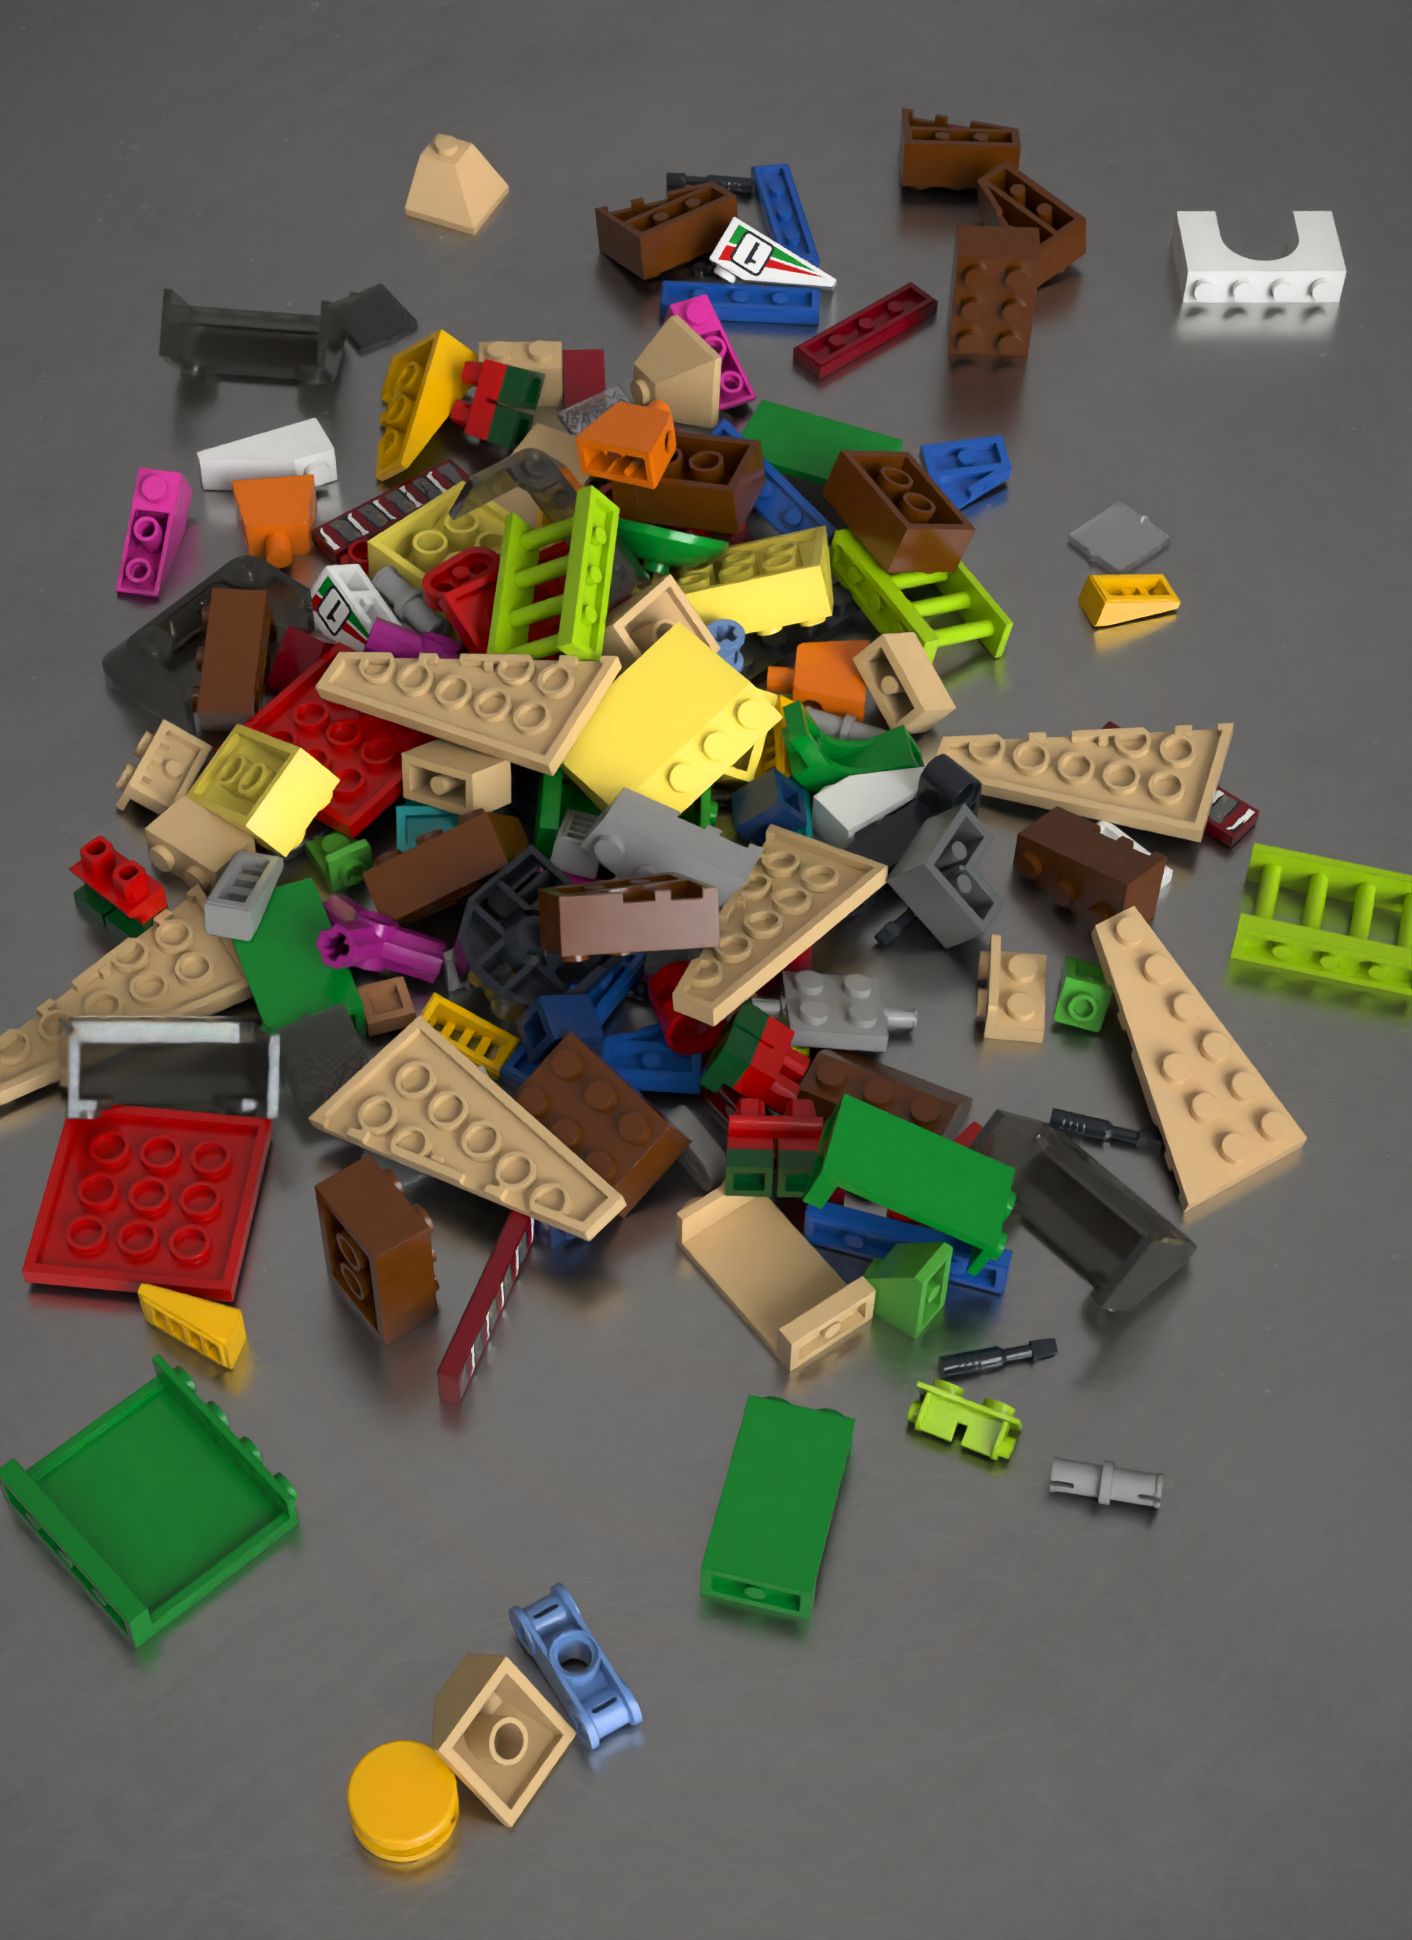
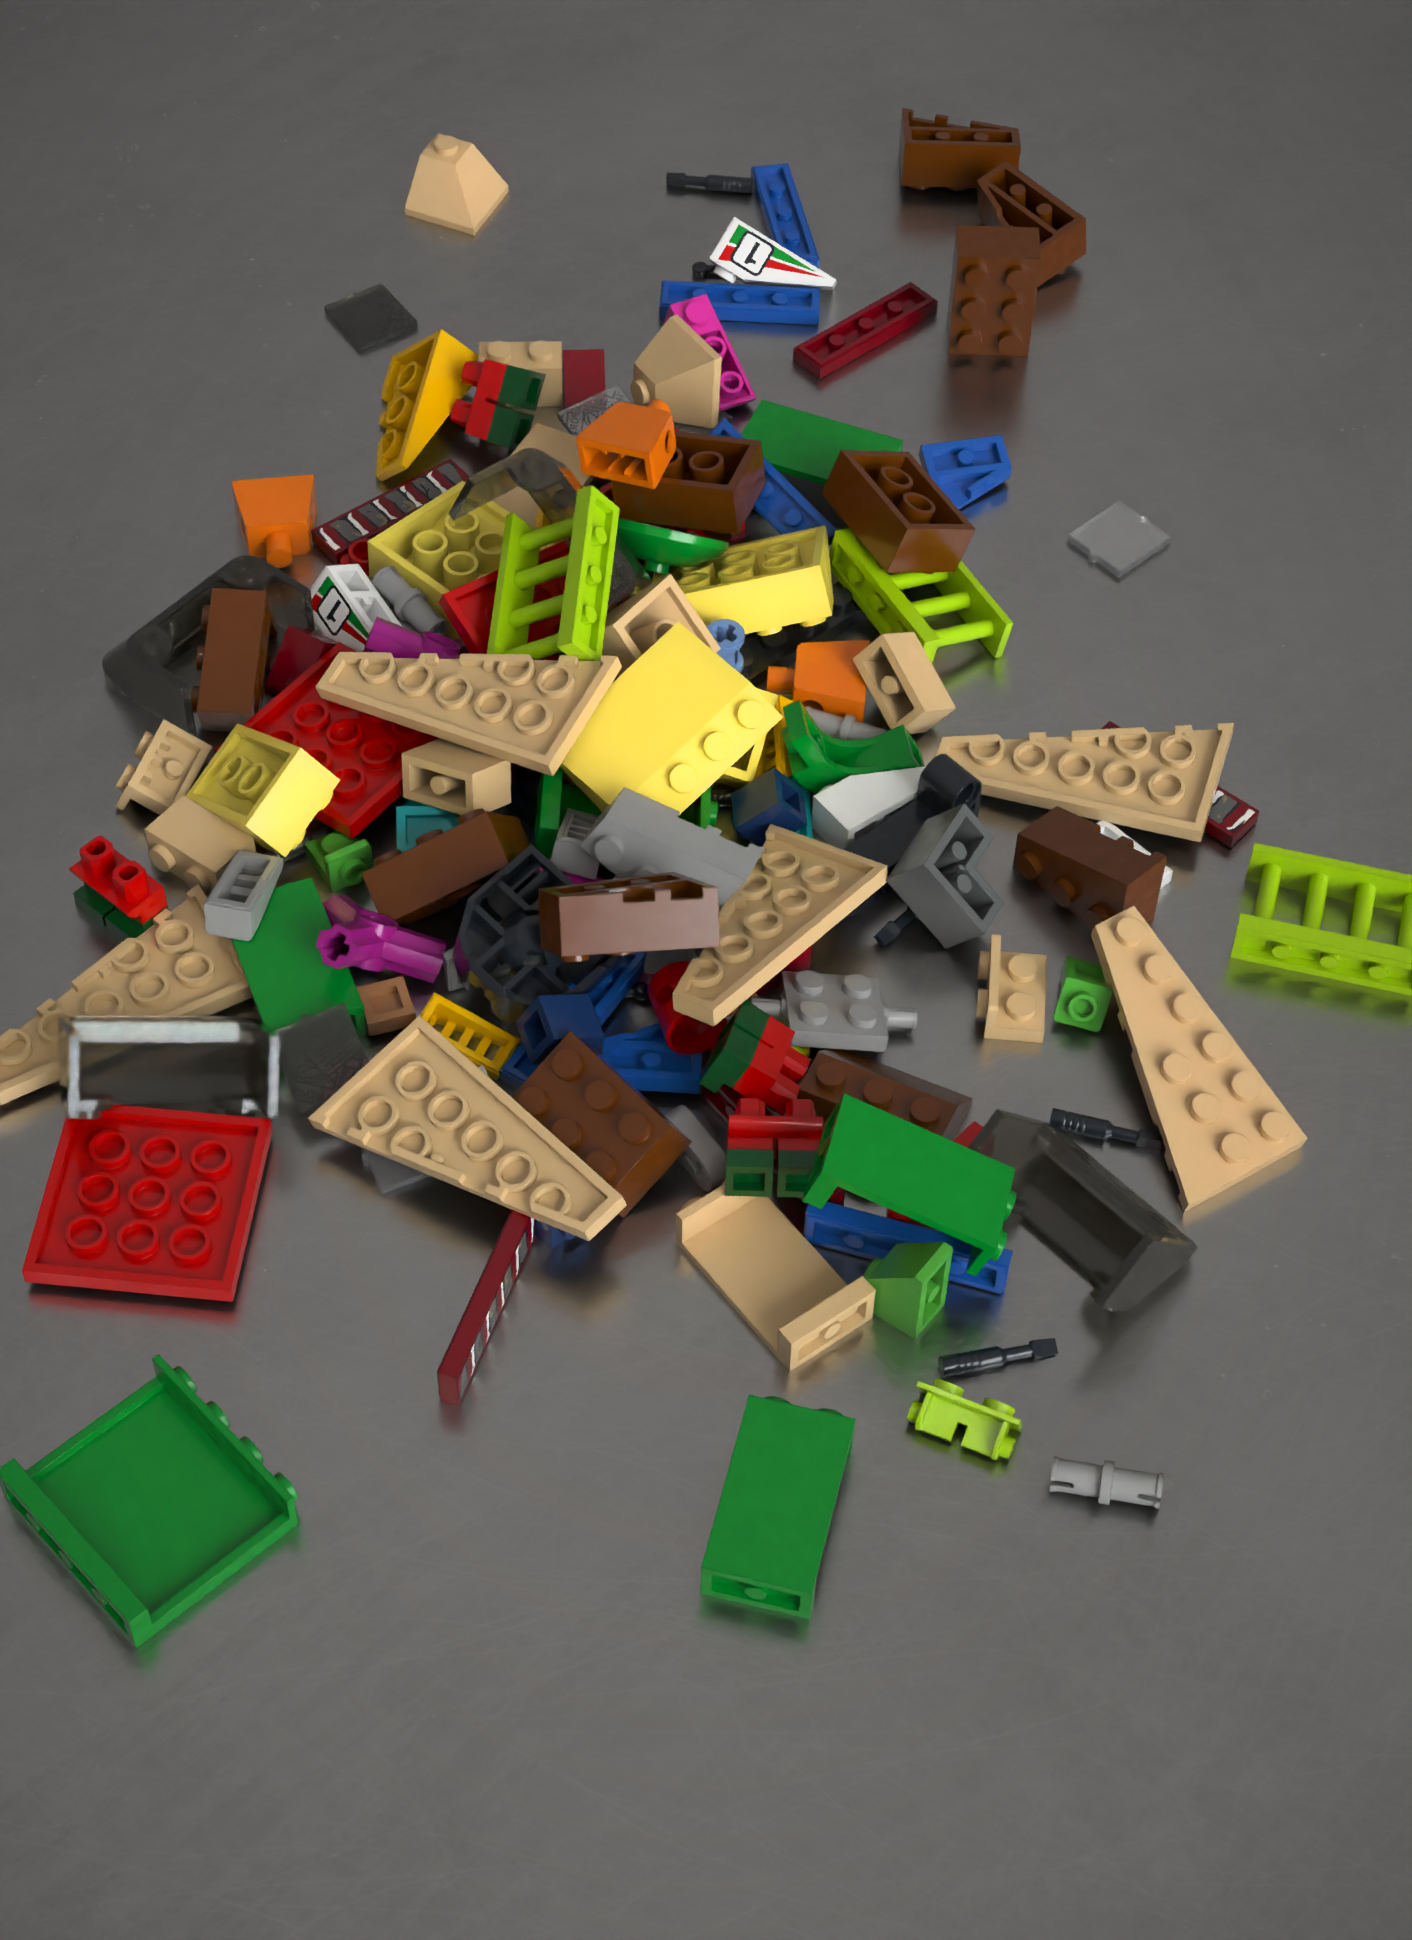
(153, 531): dark pink slope -> none
(199, 1323): yellow slope -> none
(252, 342): clear smoke windscreen -> none
(276, 453): white slope -> none
(378, 1248): reddish brown brick -> none
(402, 1801): yellow head -> none
(456, 572): red plate -> none
(497, 1733): tan slope -> none
(593, 1698): medium blue piece -> none
(666, 231): reddish brown wedge -> none
(1125, 597): yellow slope -> none
(1216, 274): white arch -> none

